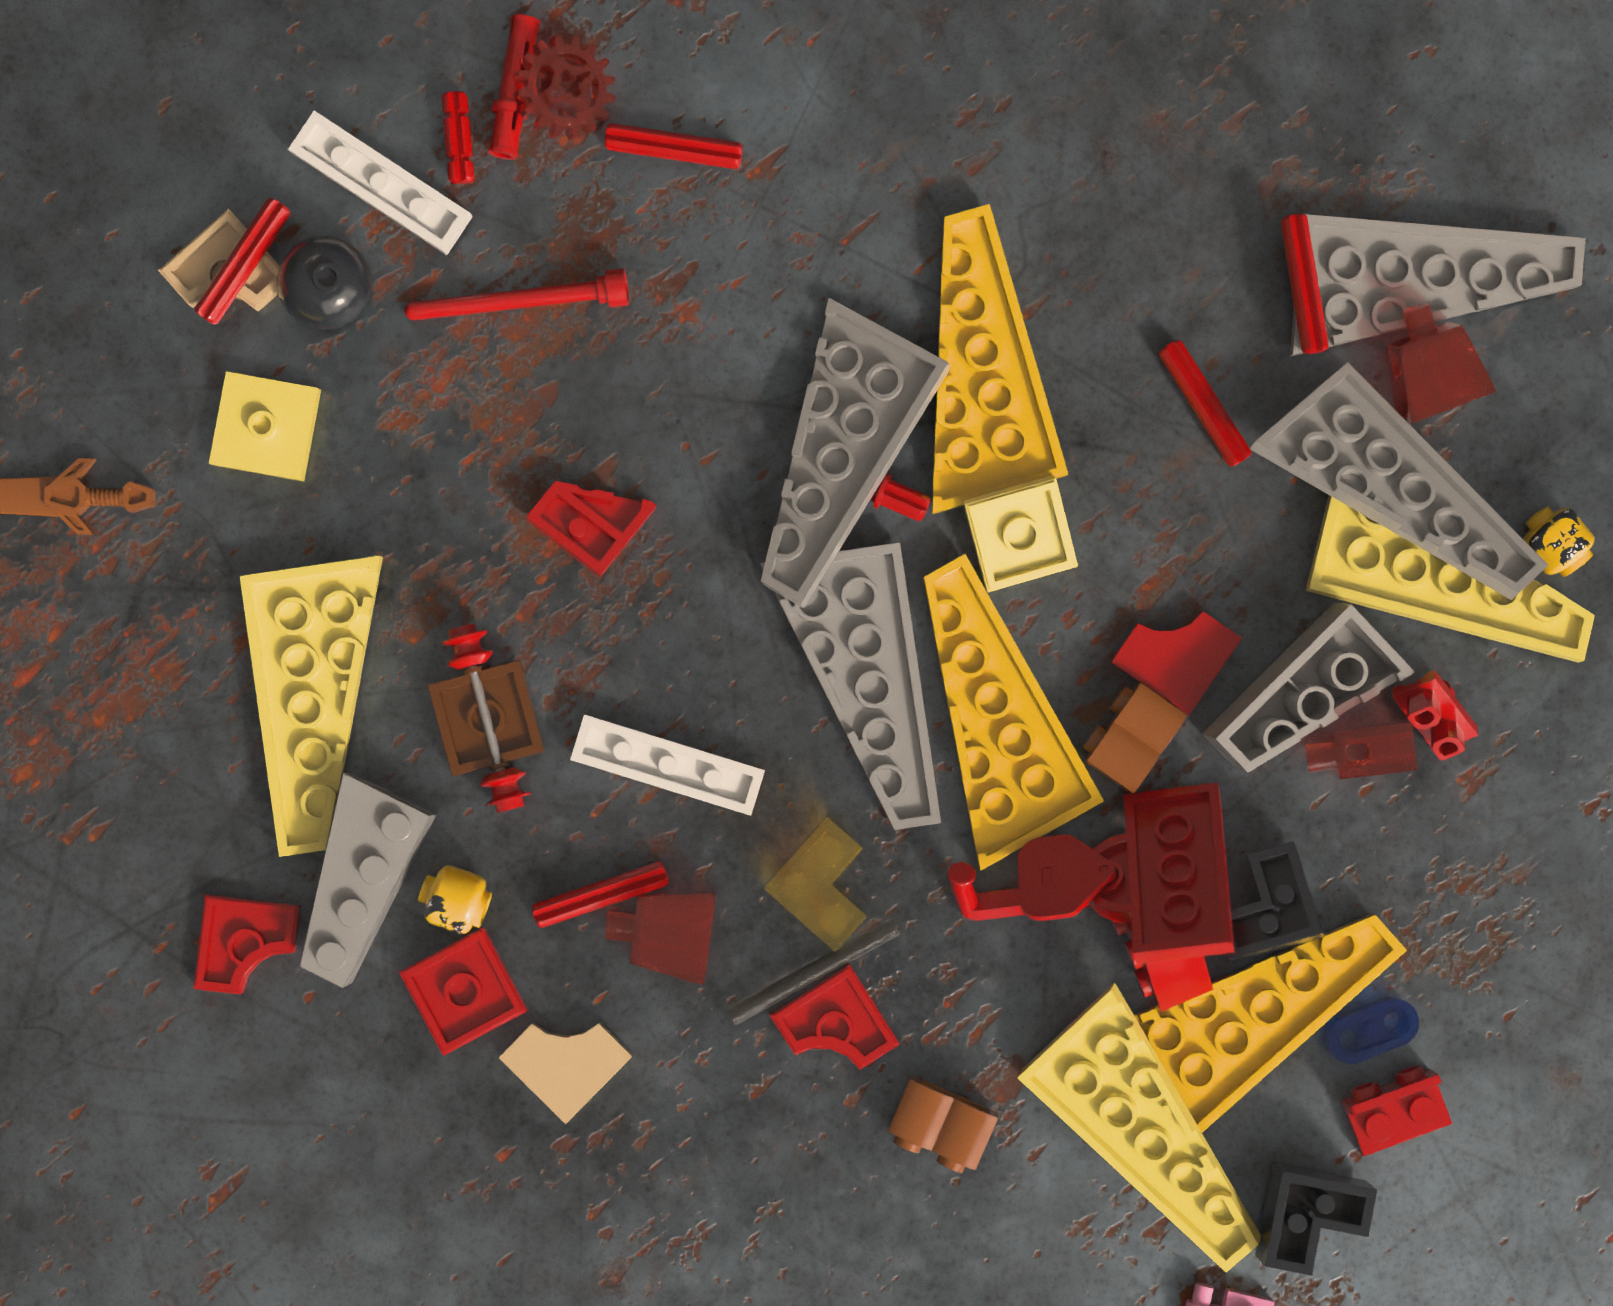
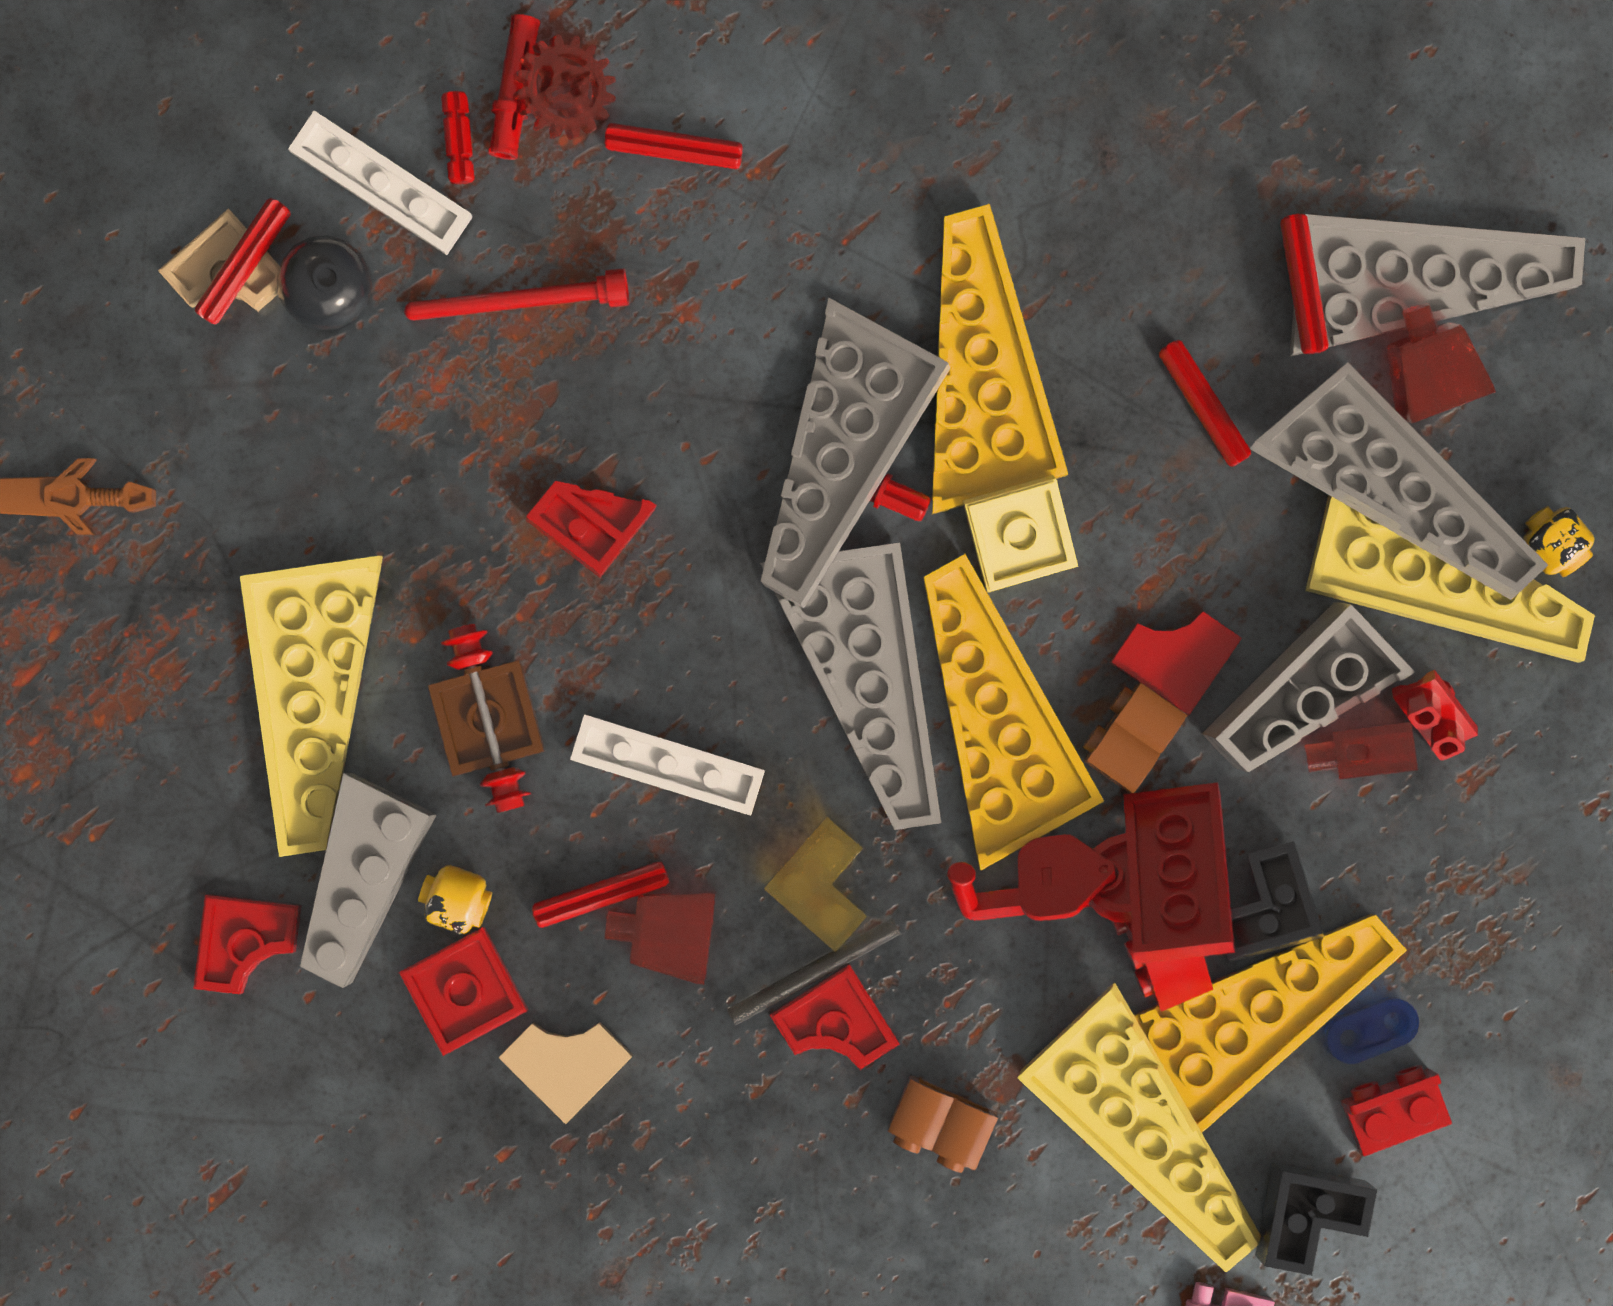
(265, 426): light yellow plate -> none

